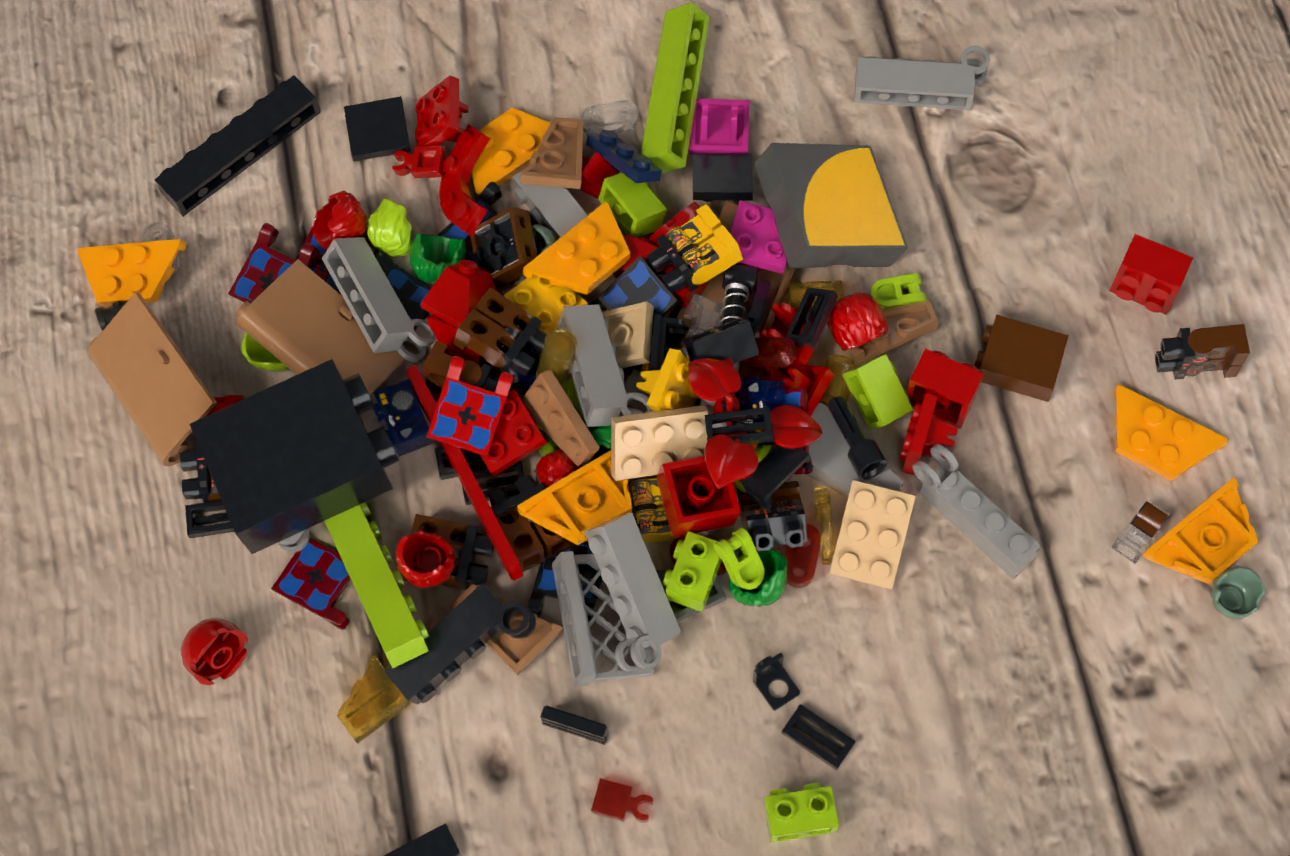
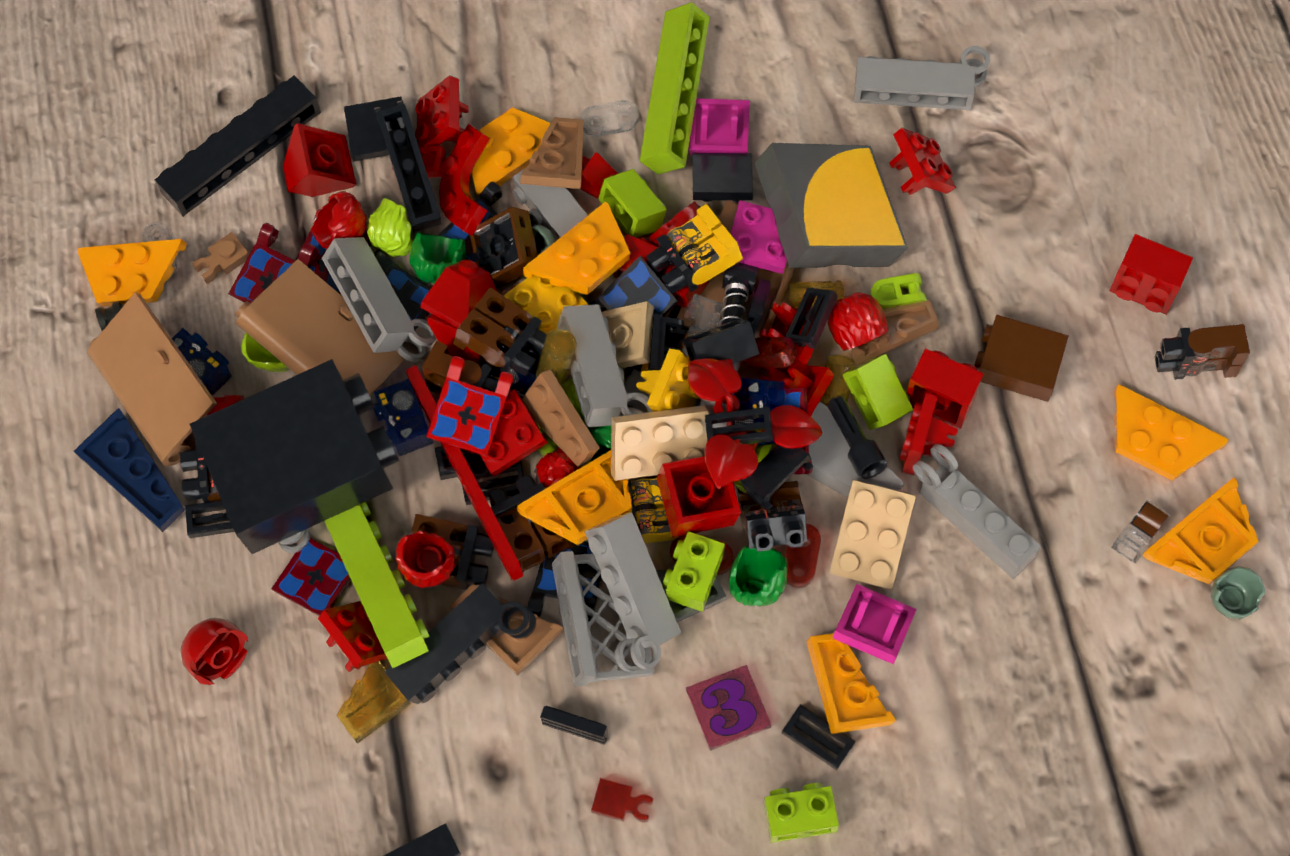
(128, 468): none -> dark blue wing
(208, 366): none -> clear blue brick
(224, 255): none -> medium nougat plate
(317, 162): none -> red slope
(353, 634): none -> red plate
(408, 167): none -> black hinge
(624, 157): dark blue plate -> none
(728, 707): none -> tile
(745, 570): lime plate -> none
(768, 671): black bracket -> none
(824, 516): clear yellow piece -> none
(844, 690): none -> light orange wing
(874, 623): none -> dark pink plate
(924, 161): none -> red plate

